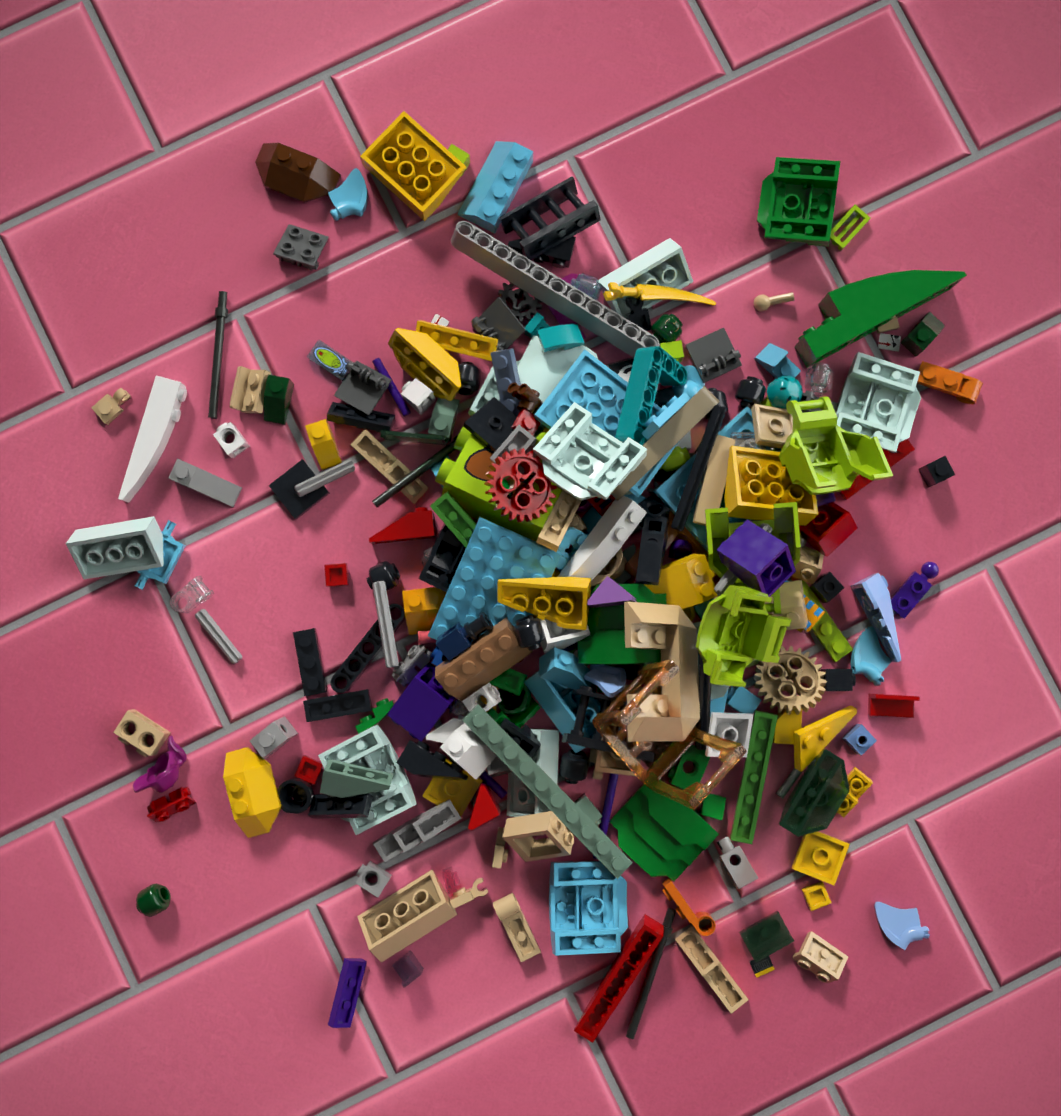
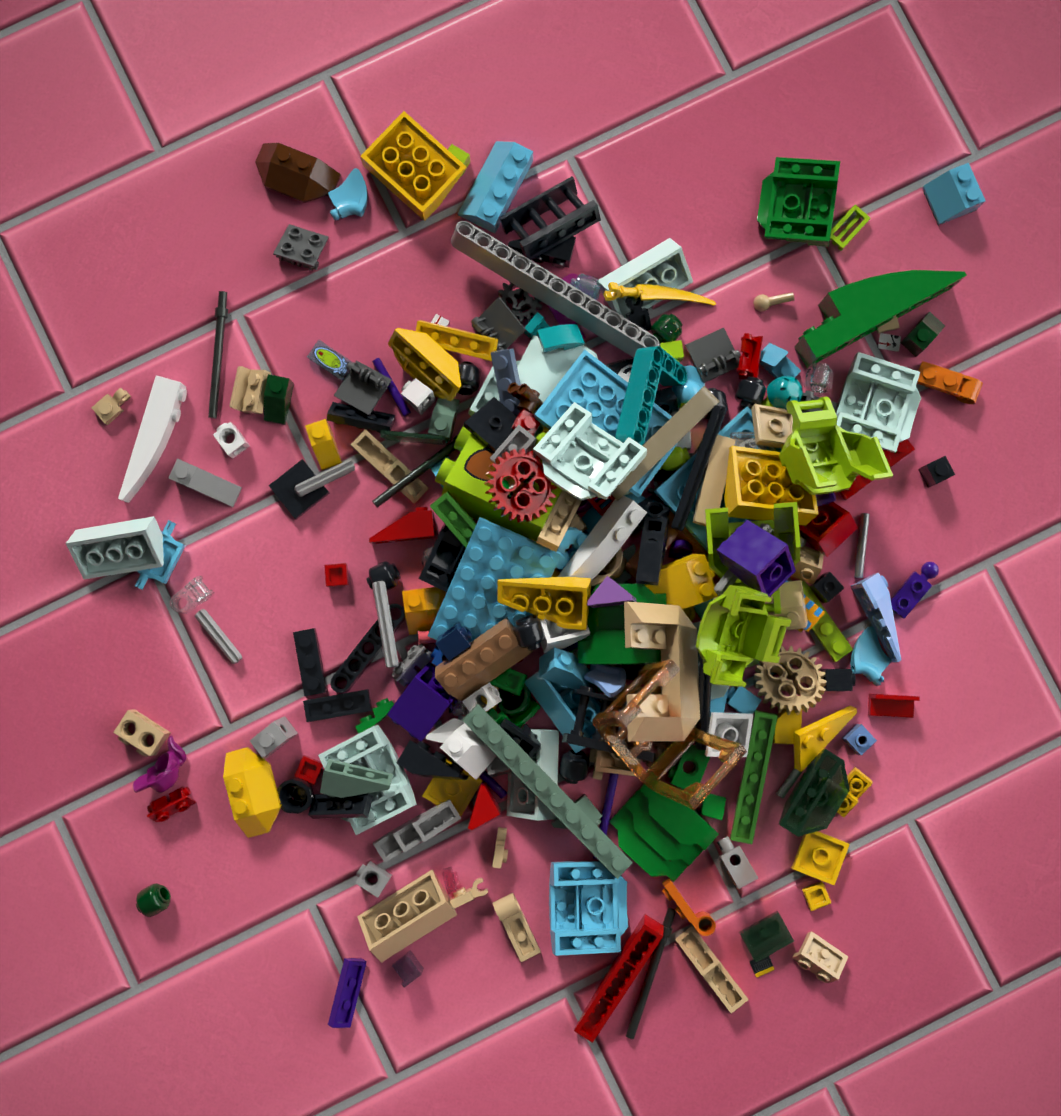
(478, 626): black bush -> none
(519, 834): tan window -> none
(664, 415): medium azure plate -> none
(750, 357): none -> red hinge
(861, 547): none -> flat silver bar
(900, 925): light blue arm -> none
(954, 194): none -> medium azure slope

